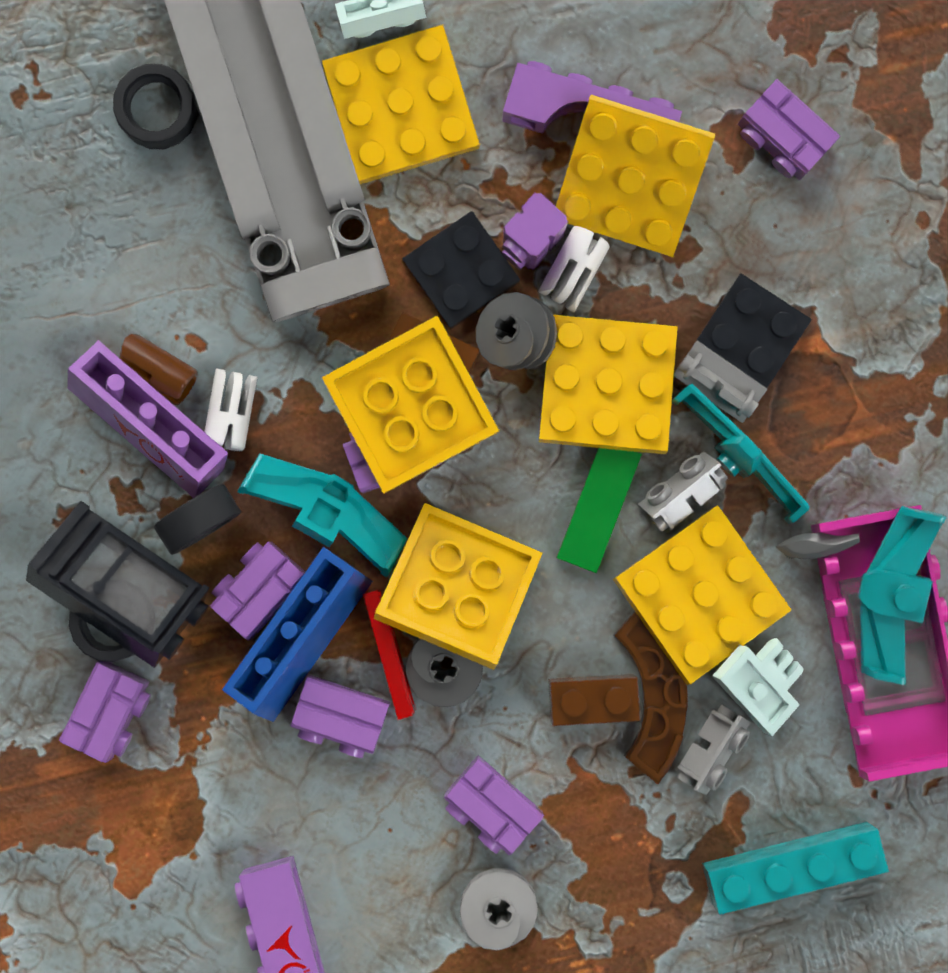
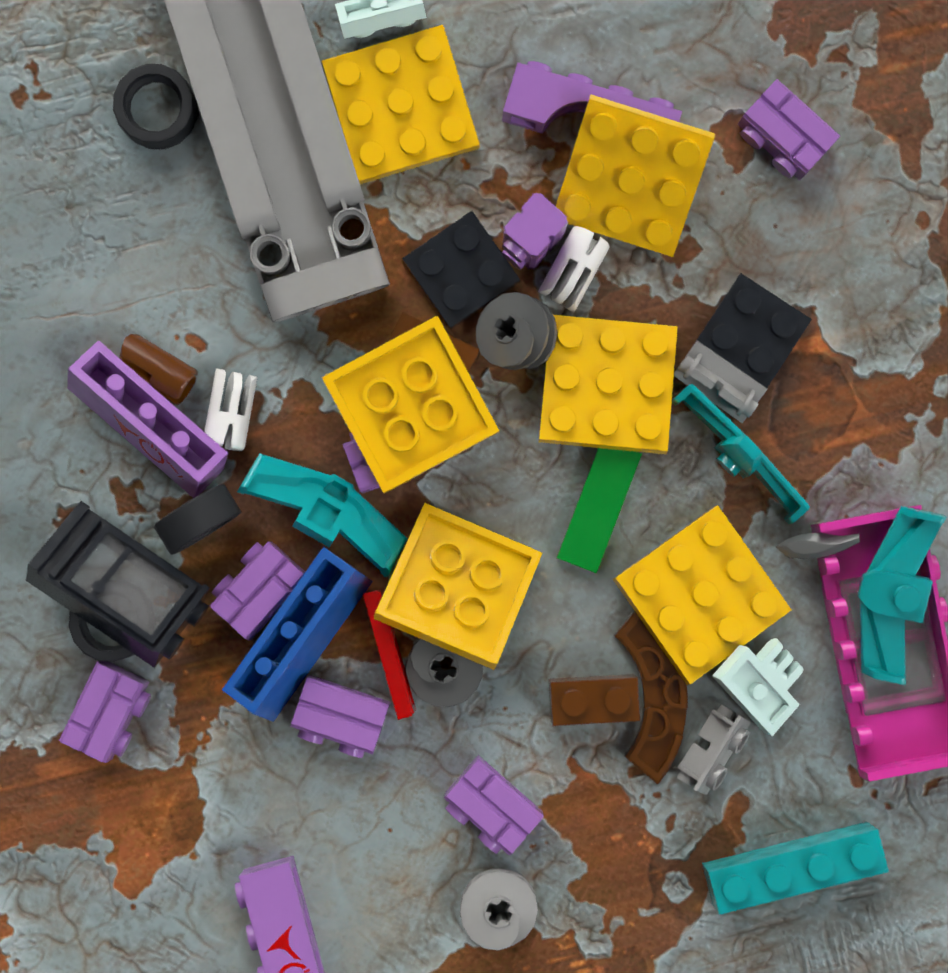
(696, 477): light grey hinge -> none

